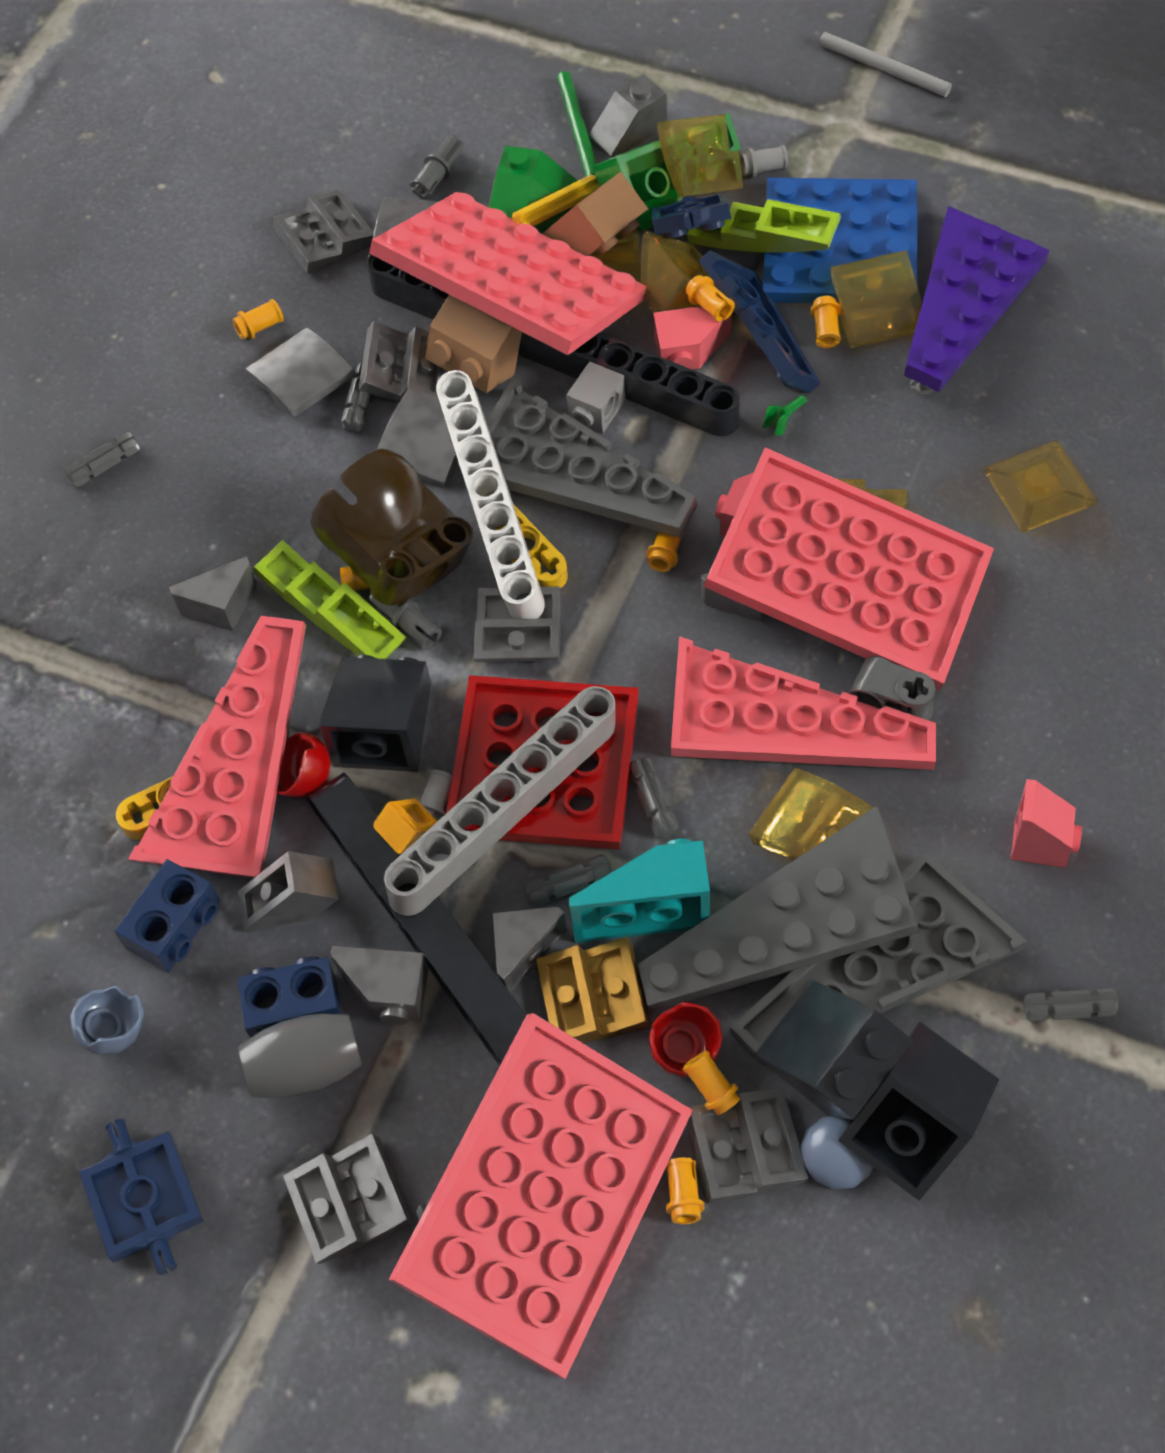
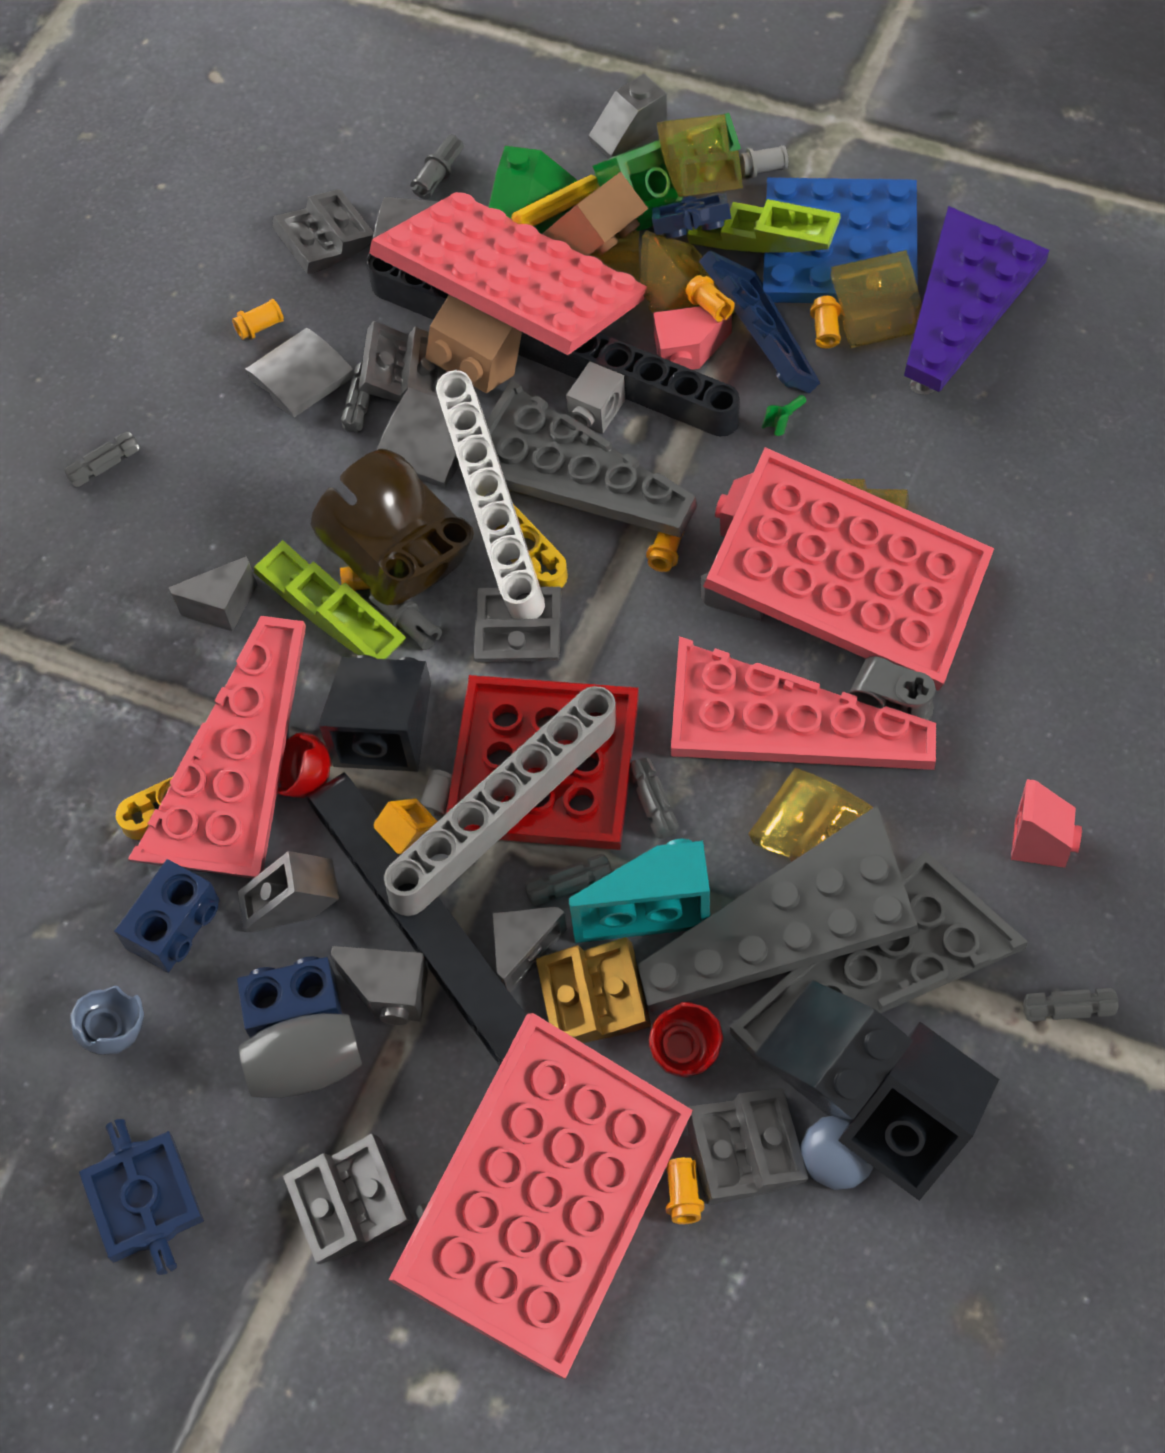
(577, 122): green bar -> none
(711, 1083): light orange pin -> none
(885, 64): light grey bar -> none
(1040, 486): clear yellow slope -> none

